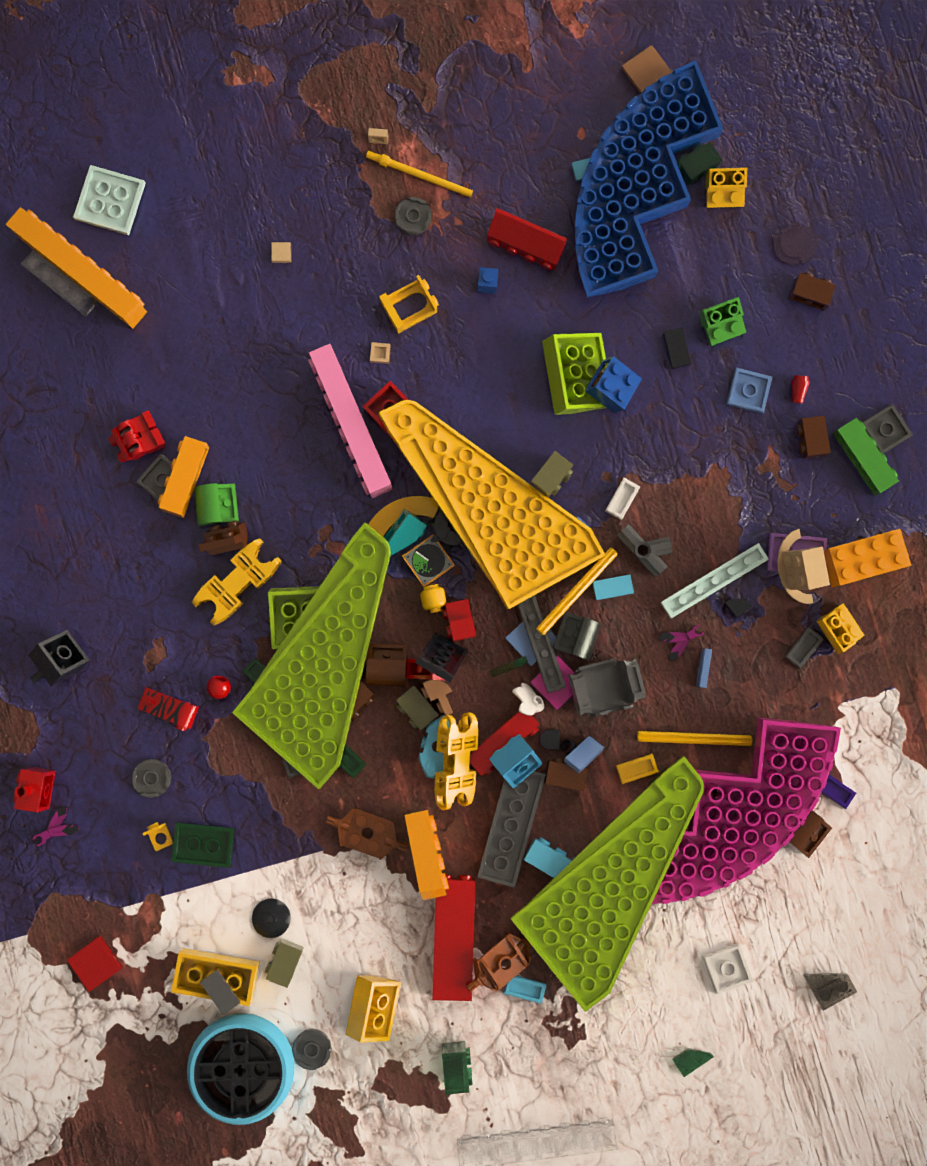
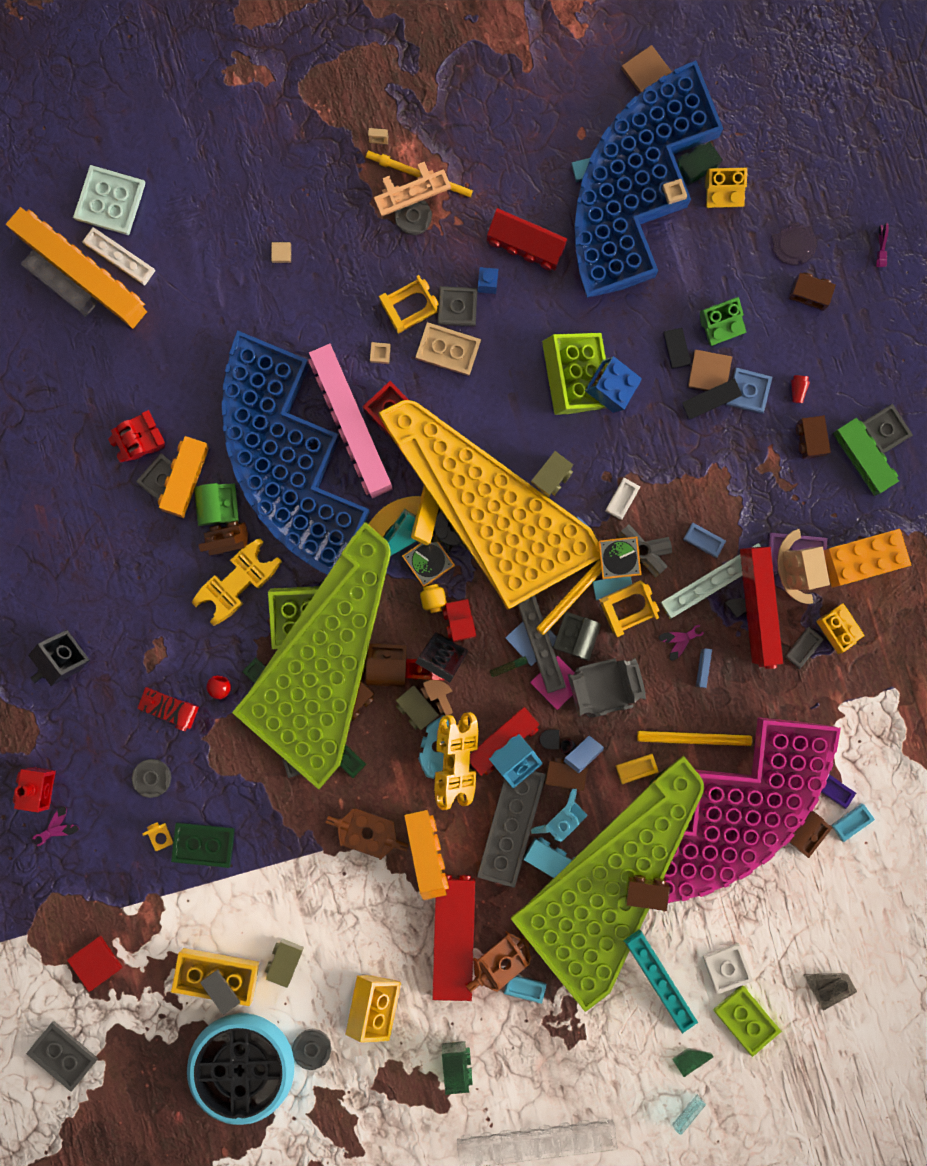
(62, 1056): none -> dark grey plate
(118, 256): none -> white tile
(275, 456): none -> blue brick
(278, 911): black dish -> none
(423, 188): none -> light nougat hinge
(425, 518): none -> yellow tile
(448, 349): none -> tan plate
(457, 306): none -> dark grey tile
(530, 701): white plate -> none
(564, 821): none -> medium azure piece
(620, 558): none -> tile
(647, 893): none -> reddish brown brick
(650, 609): none -> yellow panel
(660, 981): none -> teal tile
(674, 191): none -> tan tile
(689, 1114): none -> clear light blue tile
(704, 540): none -> medium blue tile
(709, 370): none -> medium nougat tile
(712, 399): none -> black tile
(747, 1020): none -> lime tile
(761, 606): none -> red brick
(852, 822): none -> medium azure tile
(882, 254): none -> magenta piece

